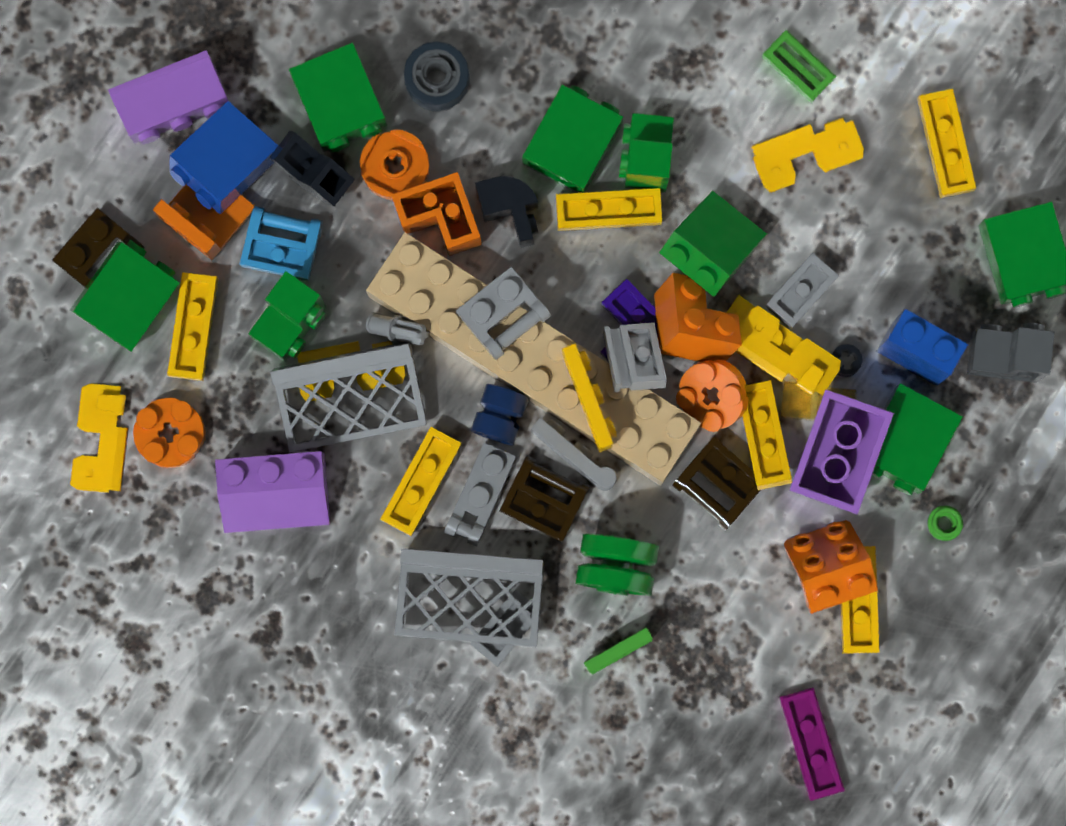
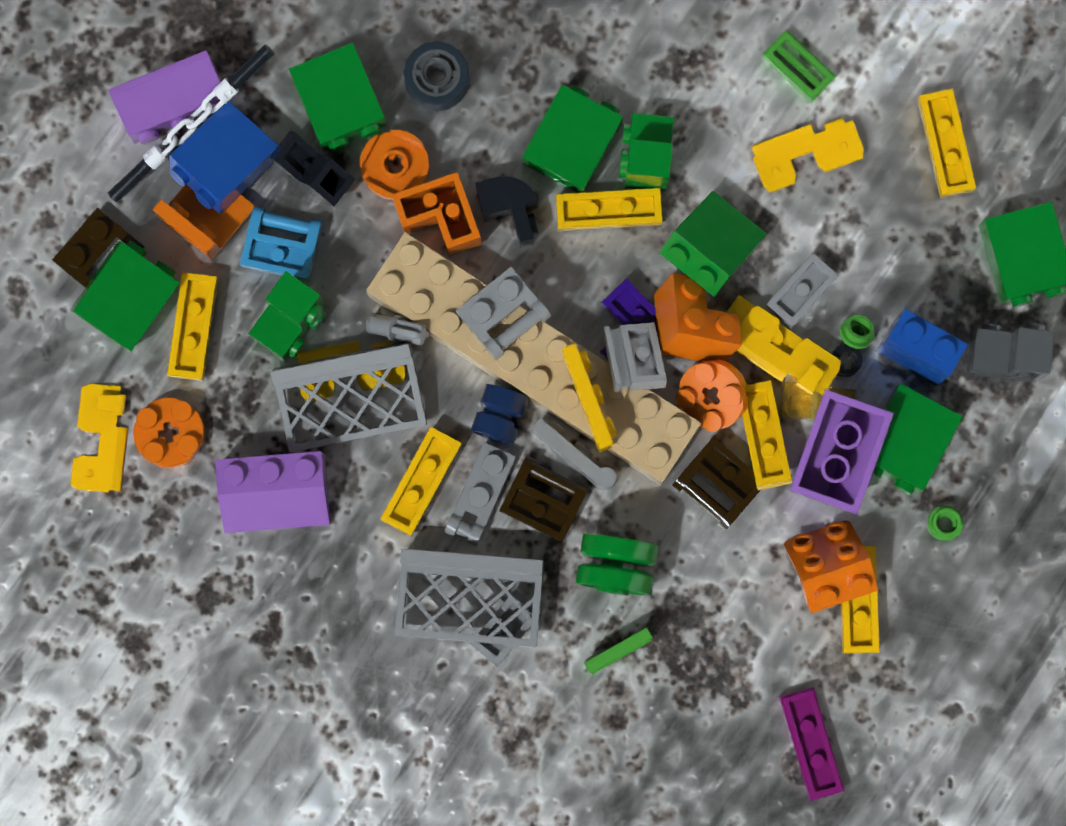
(224, 91): none -> piece
(862, 326): none -> bright green plate

